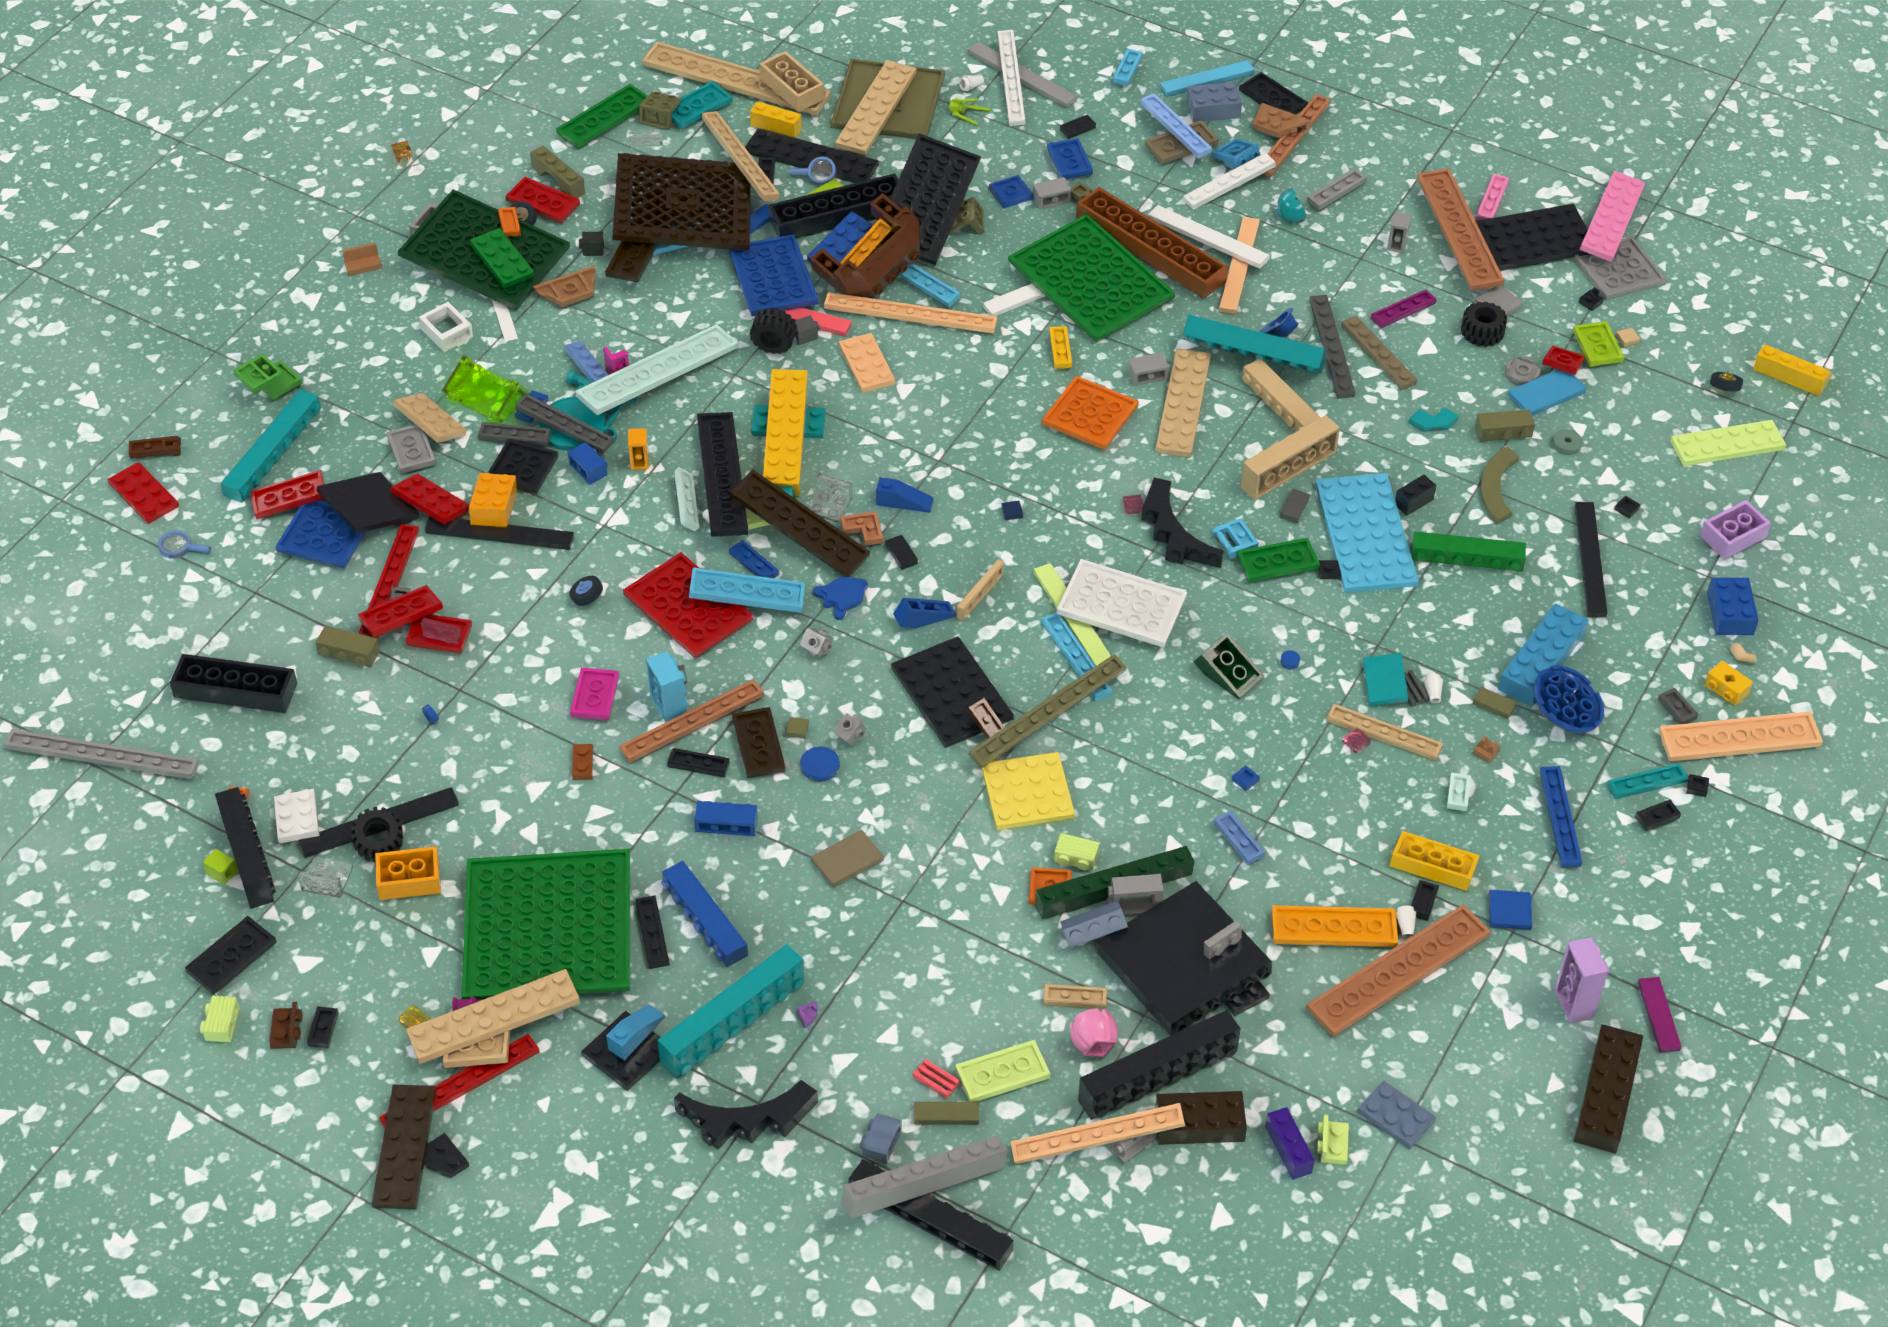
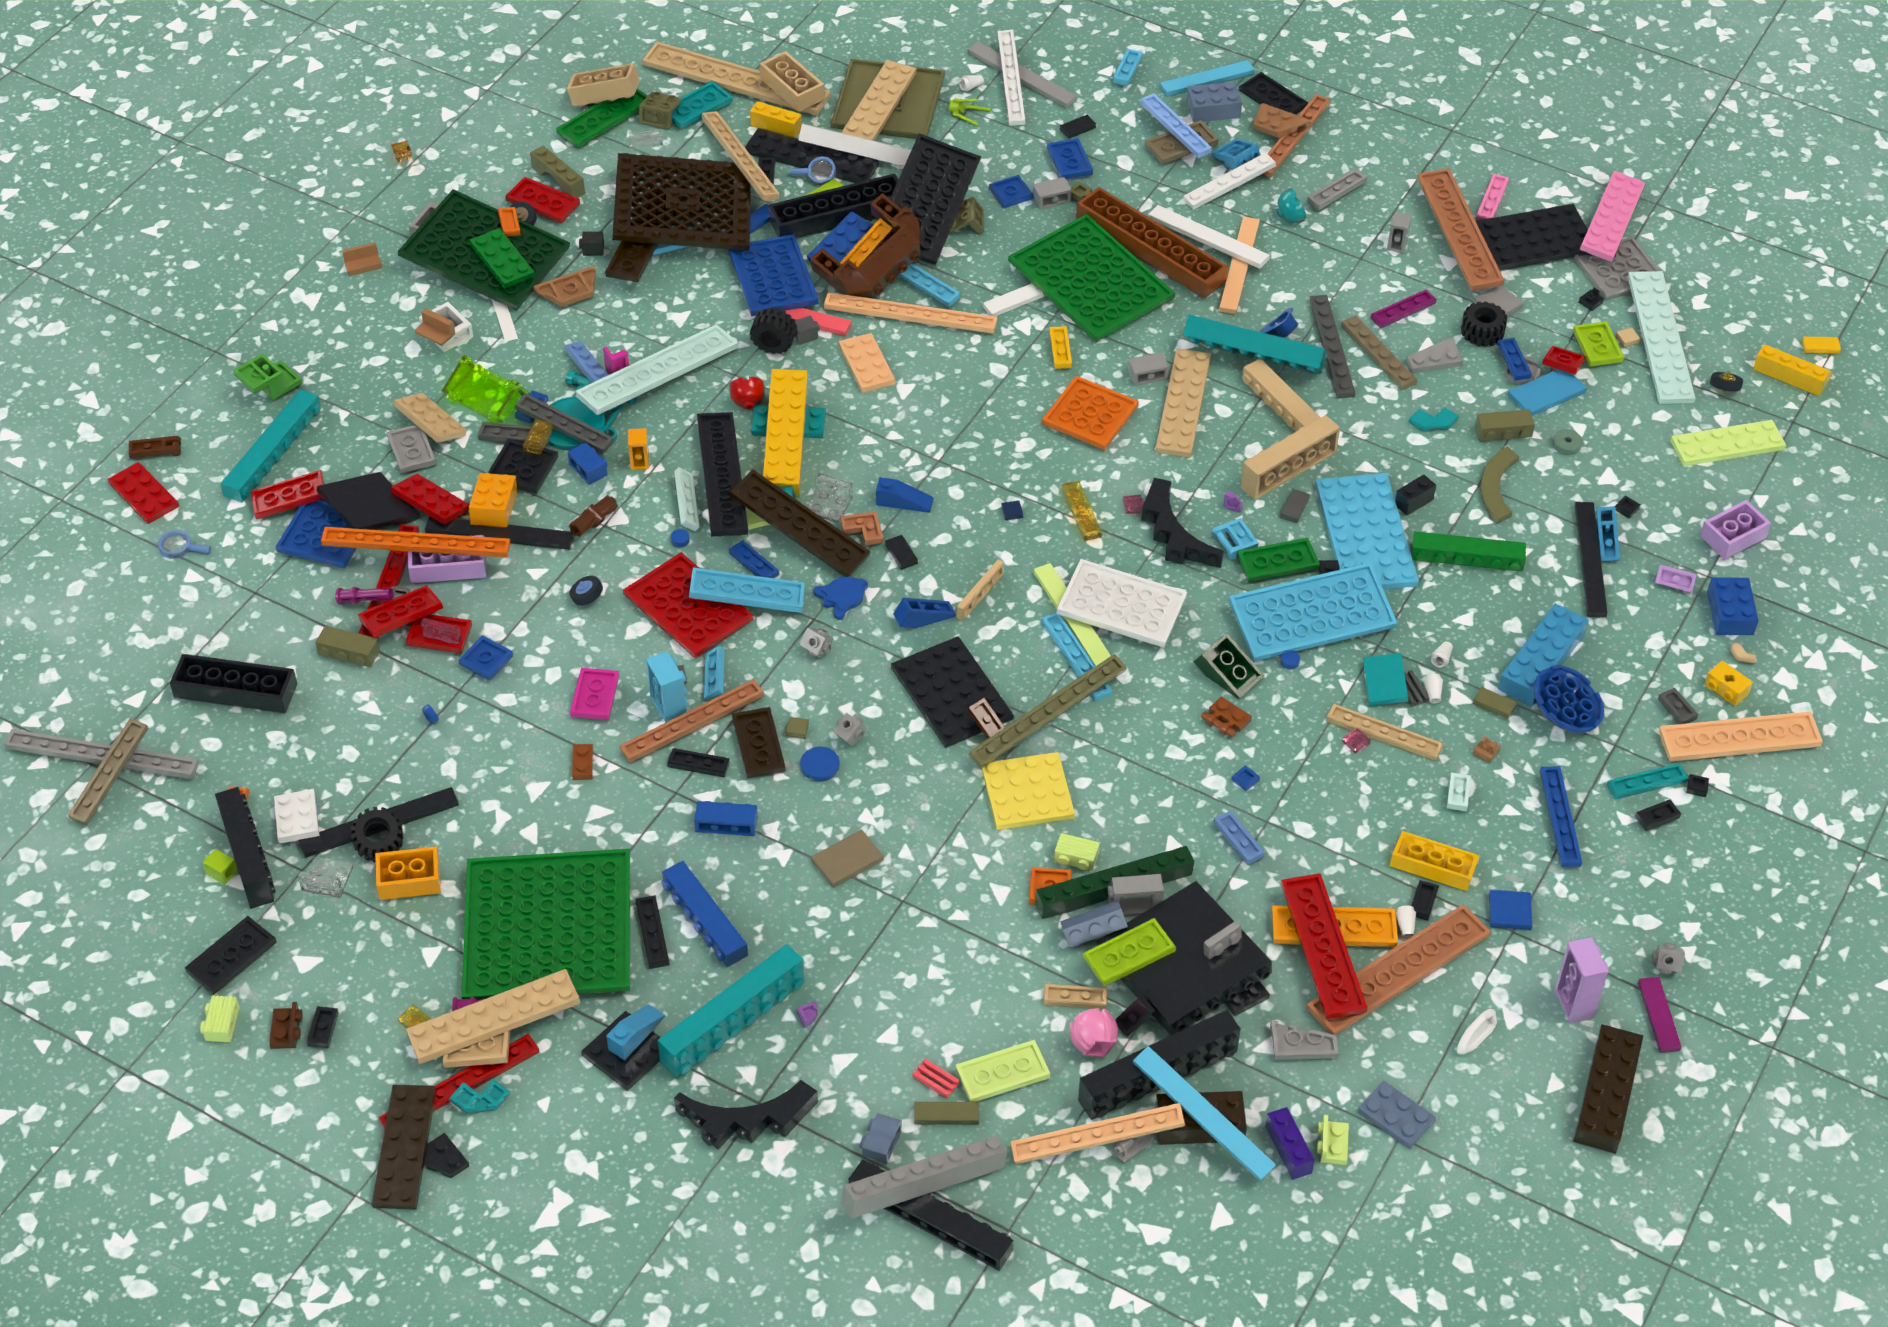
(108, 771): none -> dark tan plate
(356, 595): none -> magenta pin
(415, 542): none -> orange plate
(435, 327): none -> medium nougat panel
(444, 567): none -> lavender brick
(485, 657): none -> blue plate
(488, 1100): none -> teal tile
(538, 436): none -> clear yellow plate
(593, 516): none -> reddish brown piece
(603, 84): none -> tan brick
(680, 538): none -> blue tile
(714, 673): none -> medium azure plate
(747, 392): none -> red cylinder
(854, 144): none -> white tile
(1081, 511): none -> clear yellow plate
(1129, 952): none -> lime tile
(1135, 1014): none -> black panel
(1204, 1113): none -> medium azure tile
(1228, 713): none -> dark orange plate
(1232, 502): none -> medium lavender tile
(1301, 1044): none -> light grey wing
(1312, 611): none -> medium azure plate
(1323, 946): none -> red plate
(1435, 357): none -> light grey wing
(1442, 654): none -> white cone
(1477, 1031): none -> white piece
(1514, 359): none -> blue tile
(1607, 533): none -> dark azure slope
(1661, 338): none -> light aqua plate
(1674, 963): none -> light grey brick
(1676, 578): none -> lavender plate
(1821, 345): none -> yellow tile

